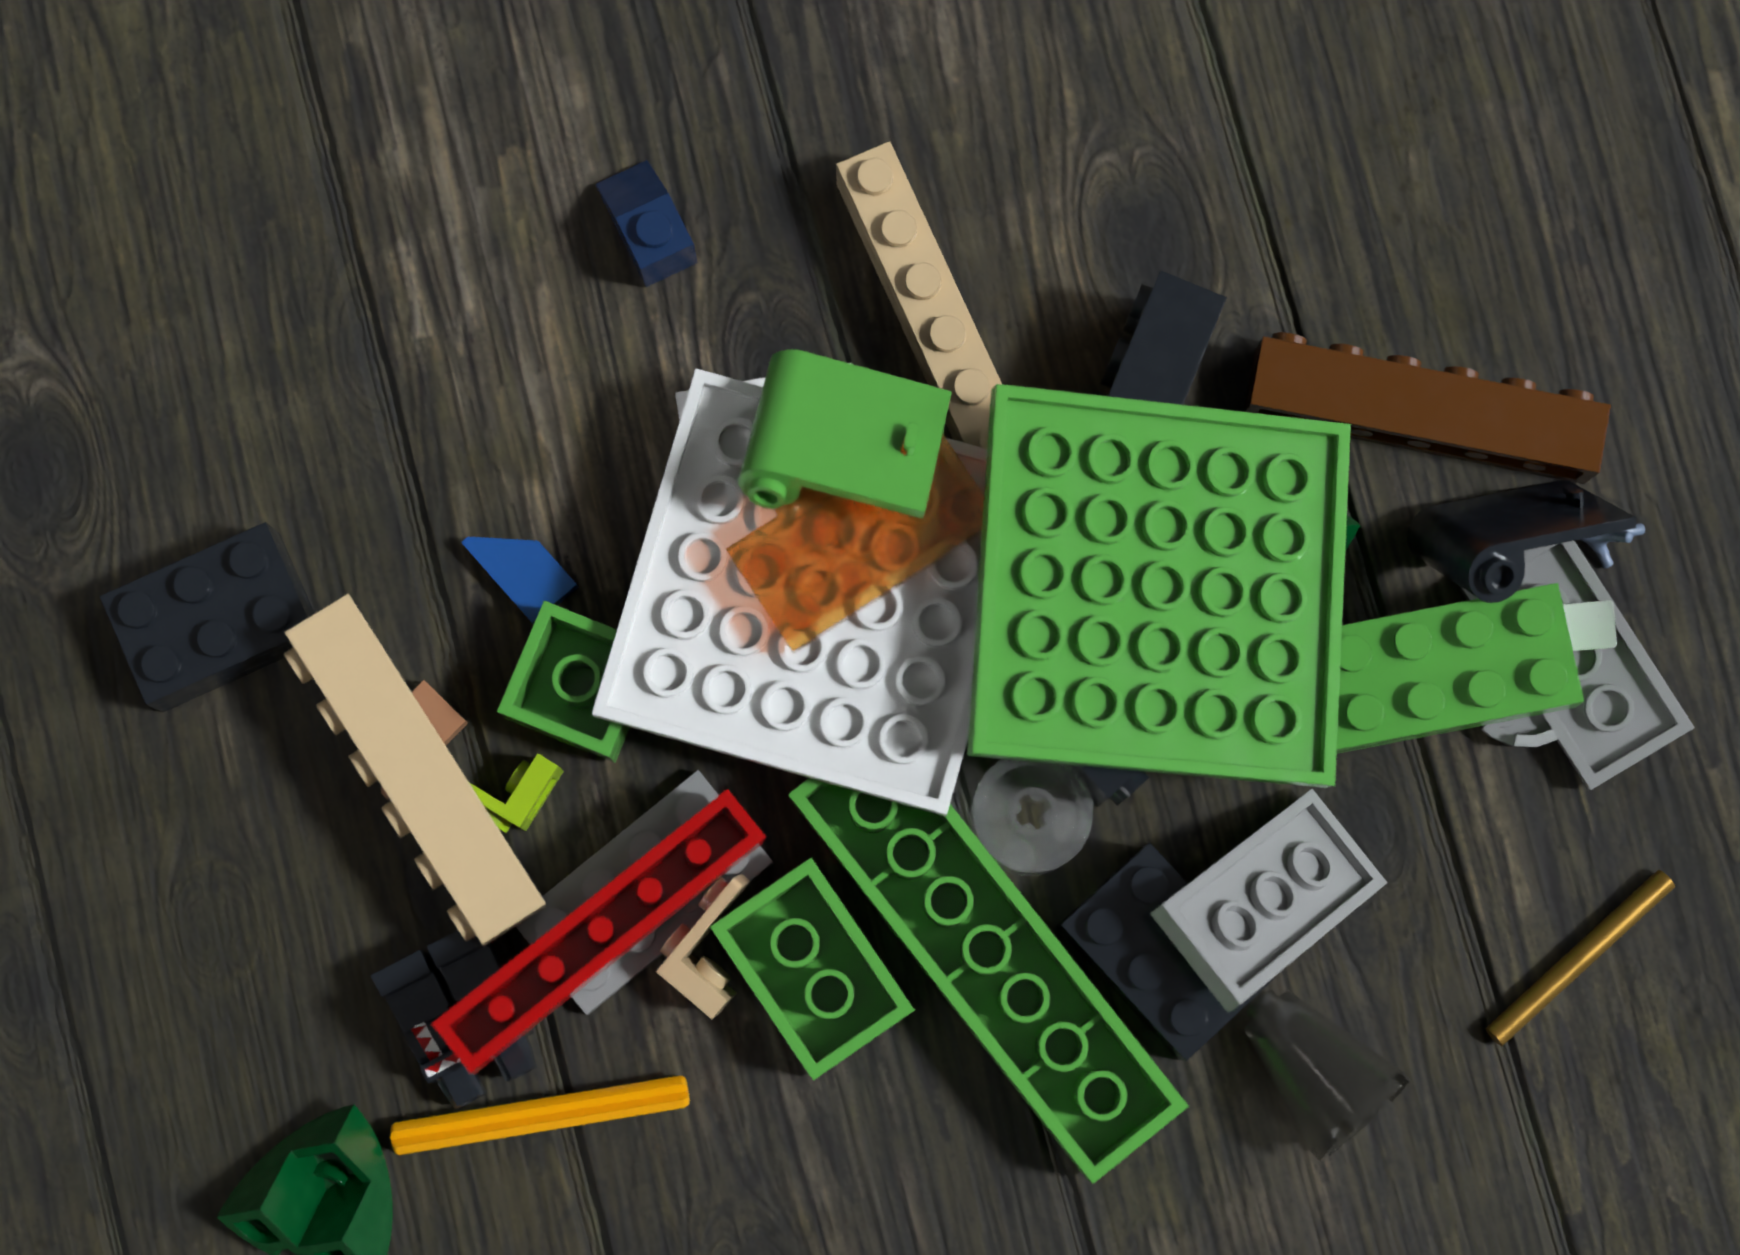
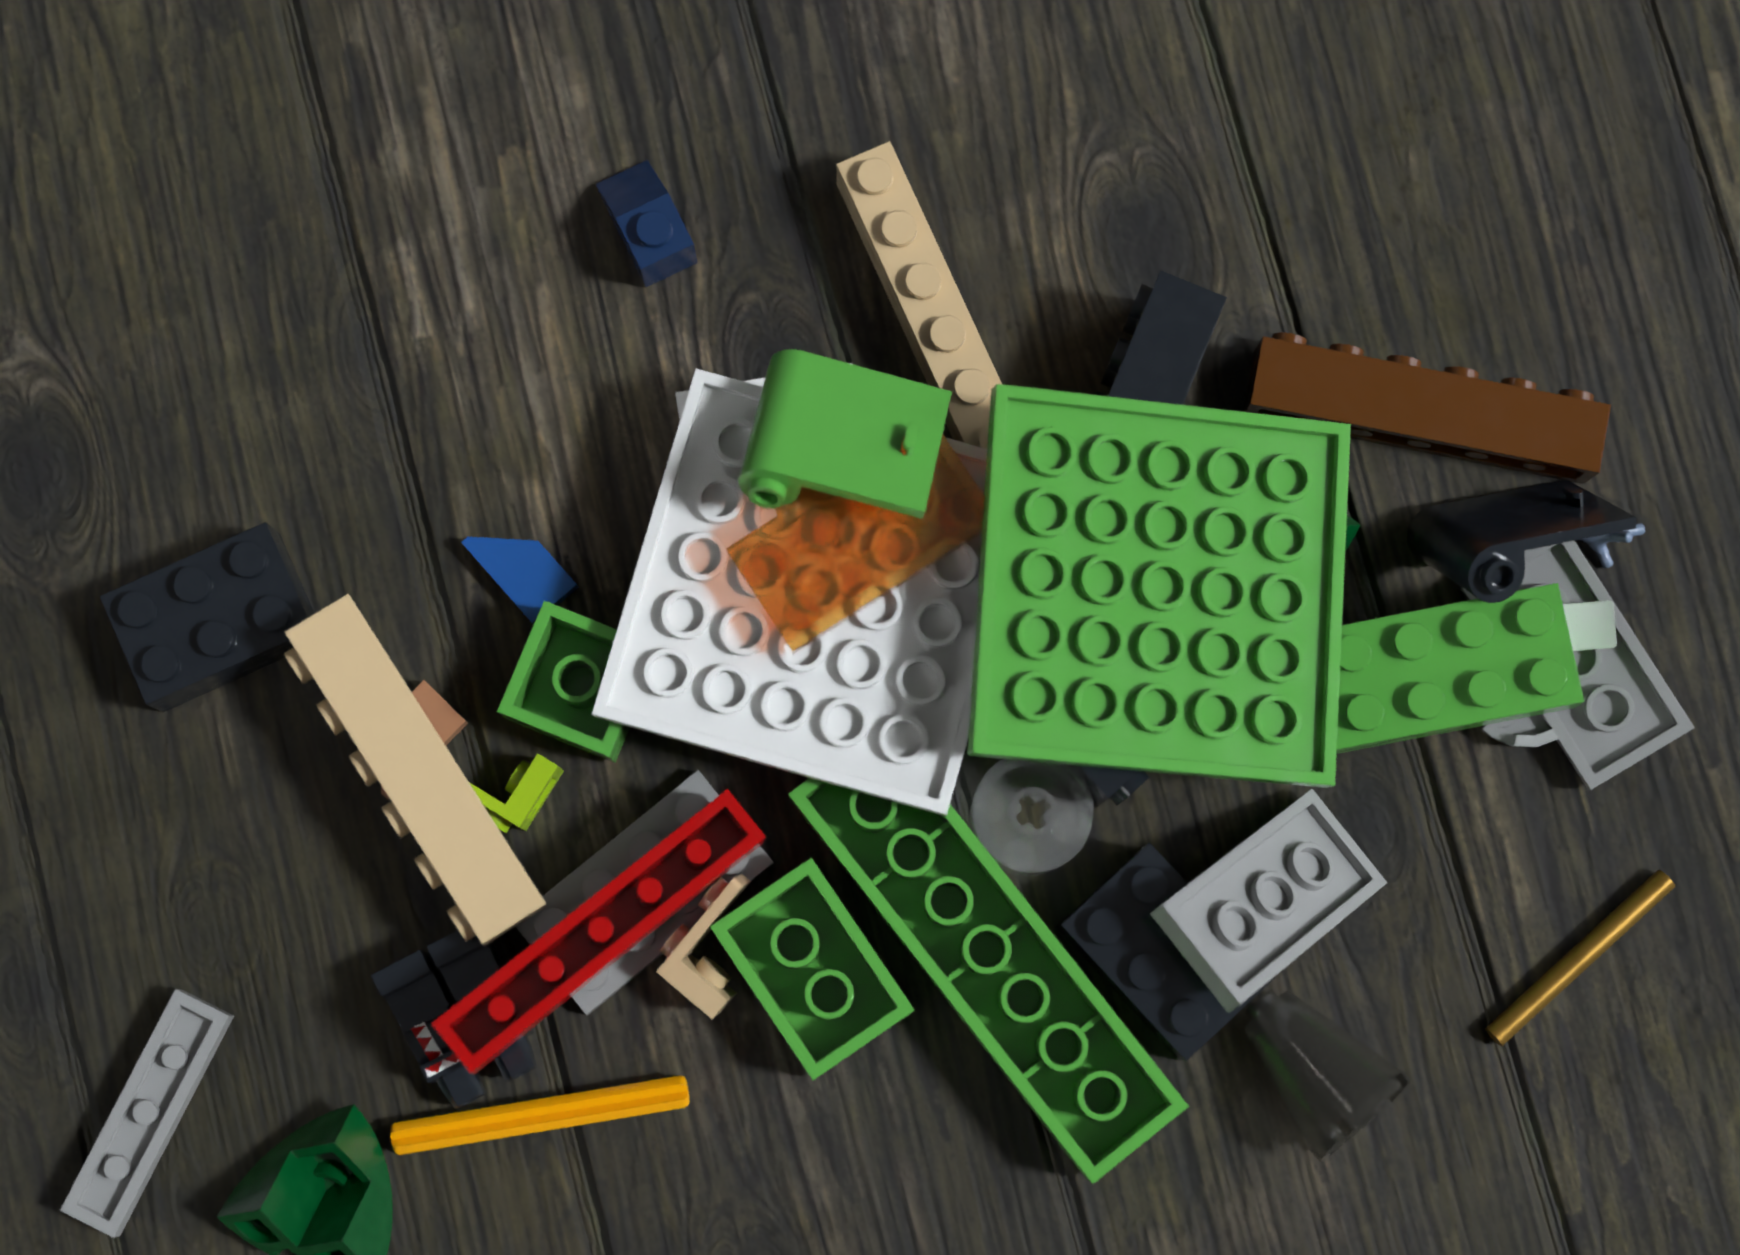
(147, 1113): none -> light grey plate

